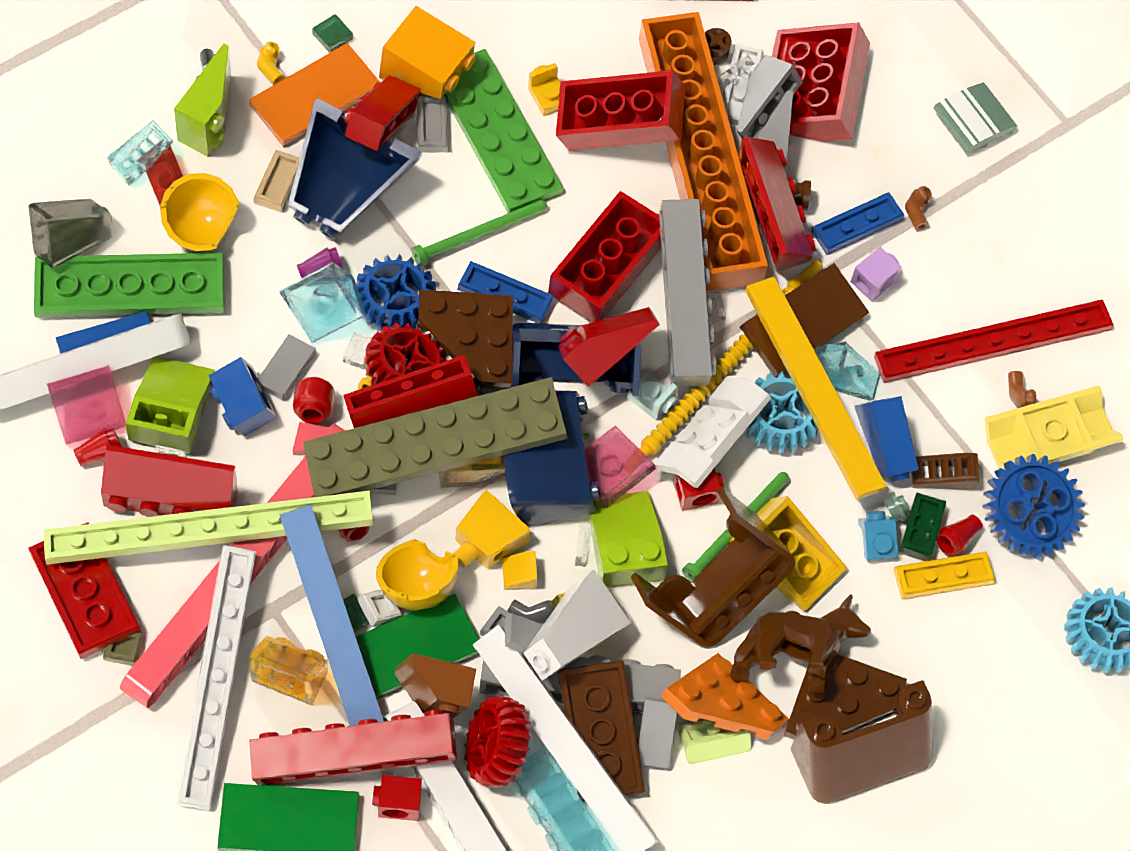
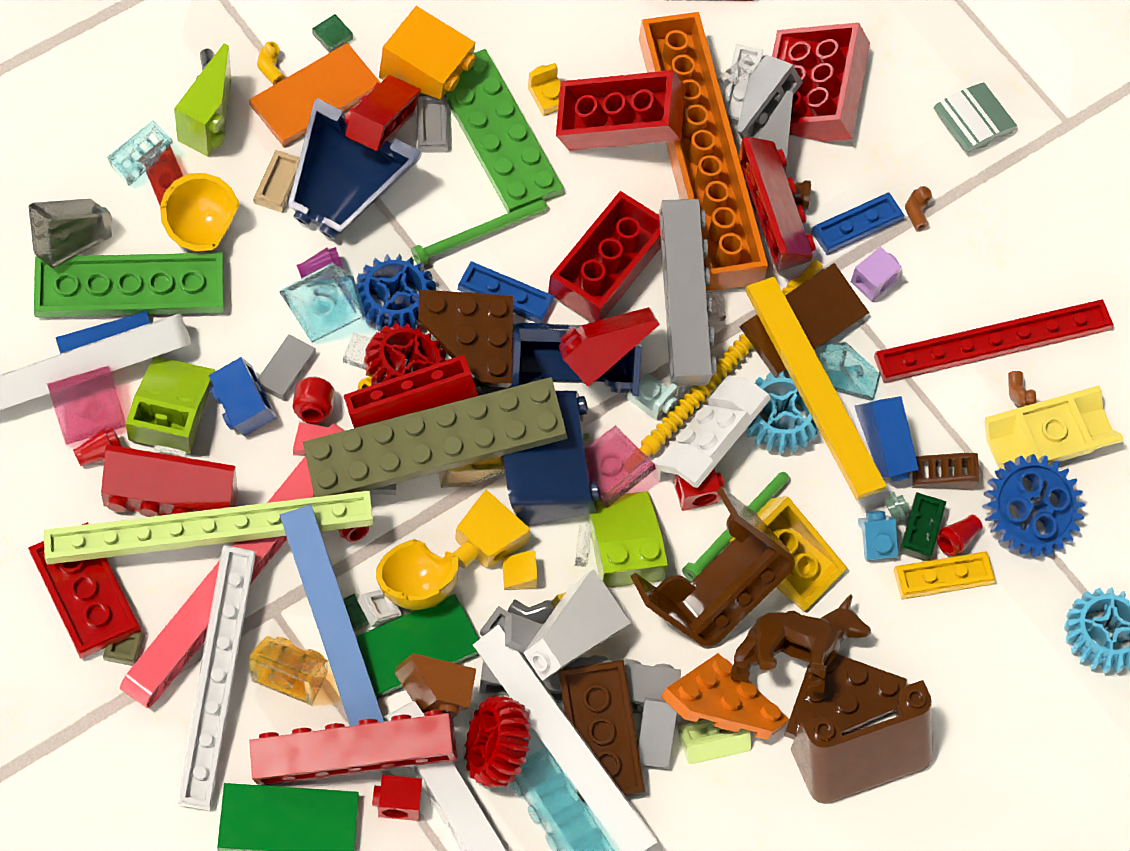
(718, 38): reddish brown wheel -> none

